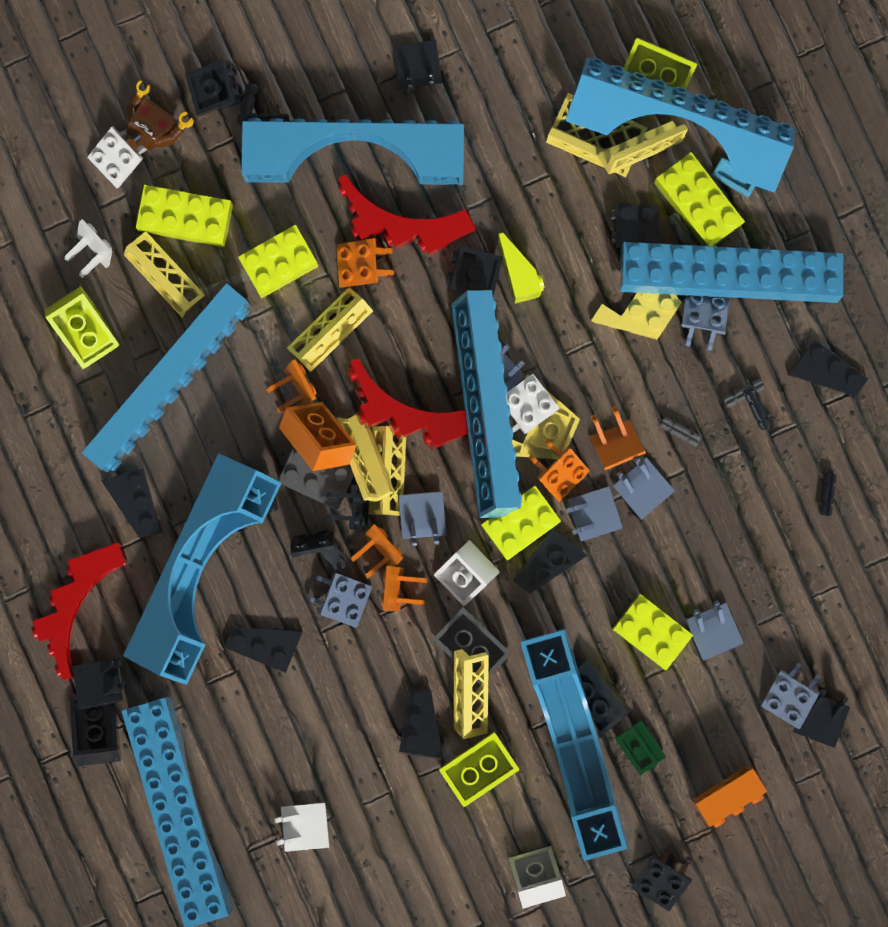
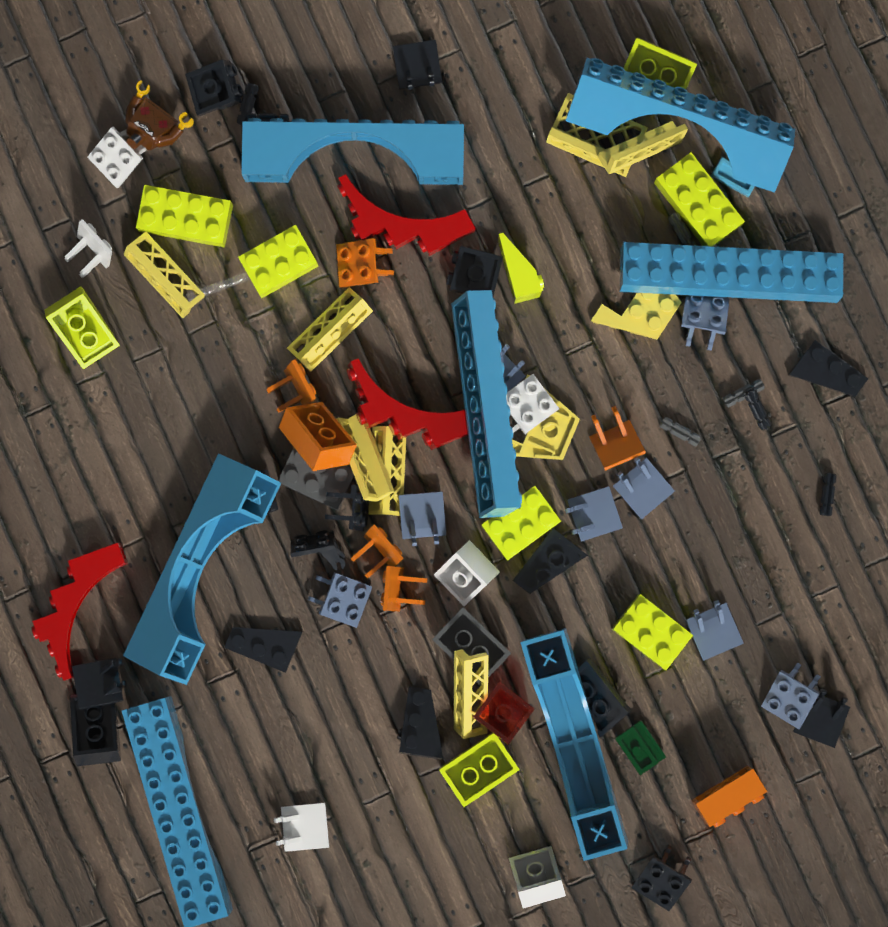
(135, 501): black wing -> none
(166, 379): dark azure brick -> none
(503, 713): none -> clear red slope
(563, 473): orange plate -> none
(634, 224): black plate -> none

